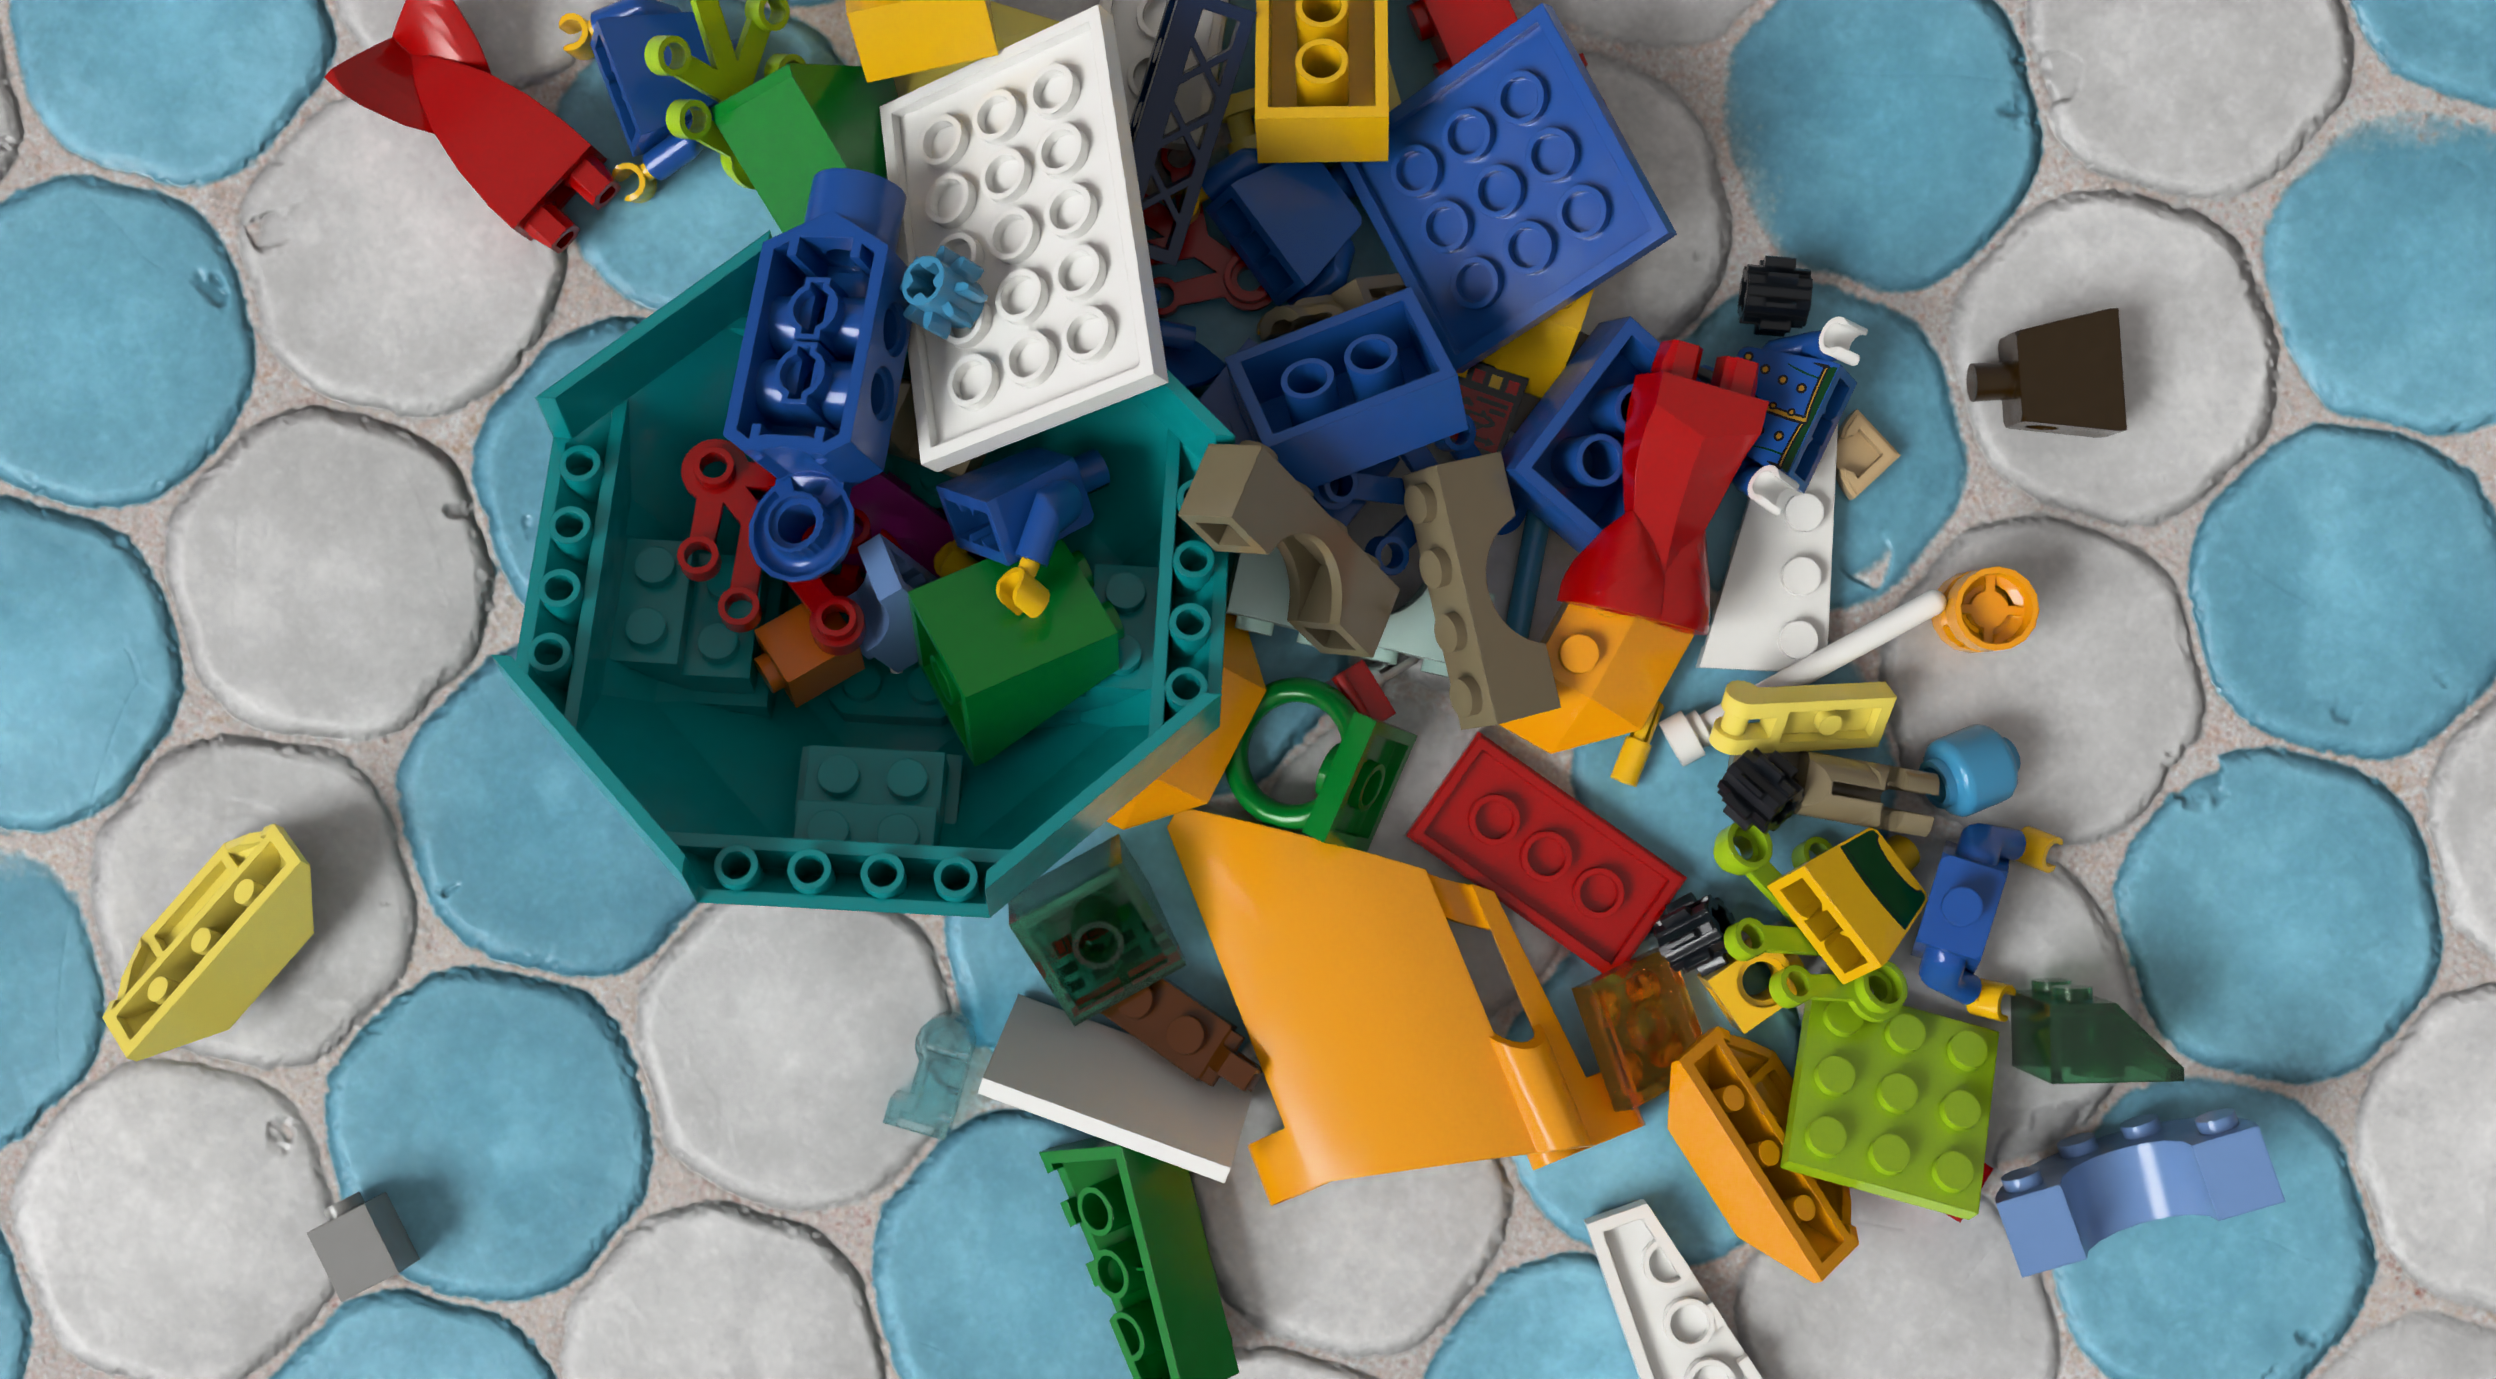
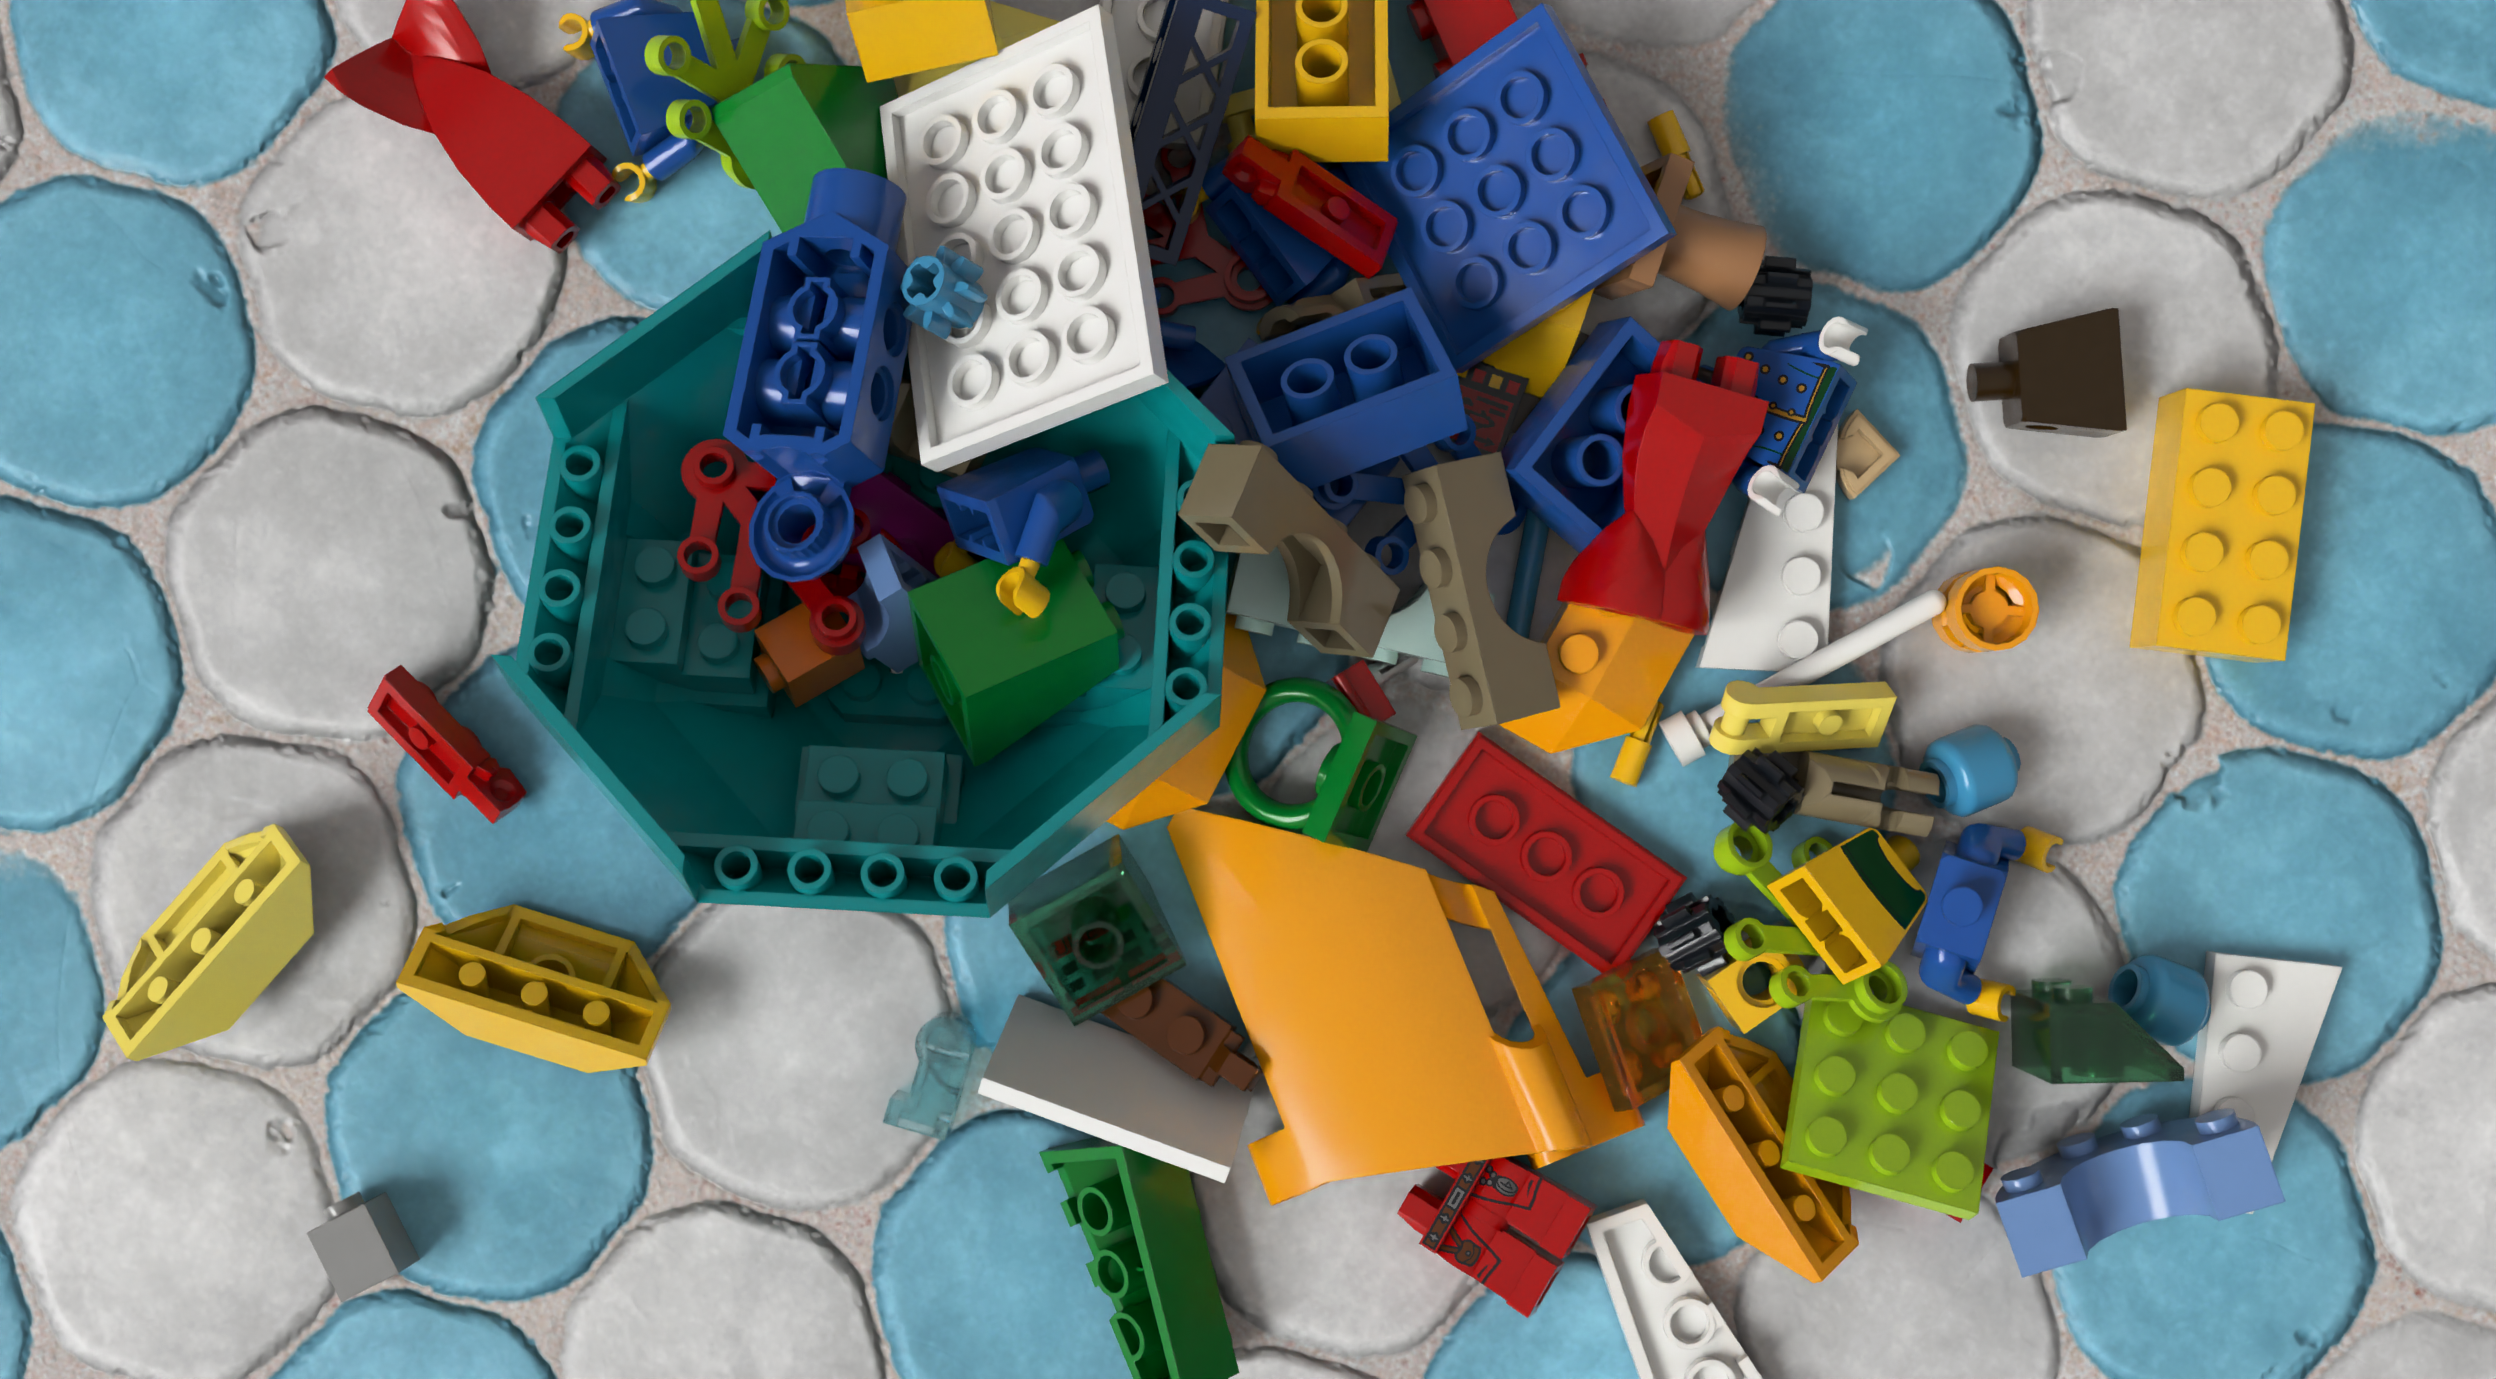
(443, 746): none -> red hinge
(540, 988): none -> yellow wedge
(1314, 203): none -> red hinge
(1475, 1222): none -> red hips
(1671, 139): none -> yellow pin
(1706, 254): none -> medium nougat plant
(2162, 998): none -> dark azure head
(2222, 525): none -> yellow brick
(2259, 1036): none -> white wing

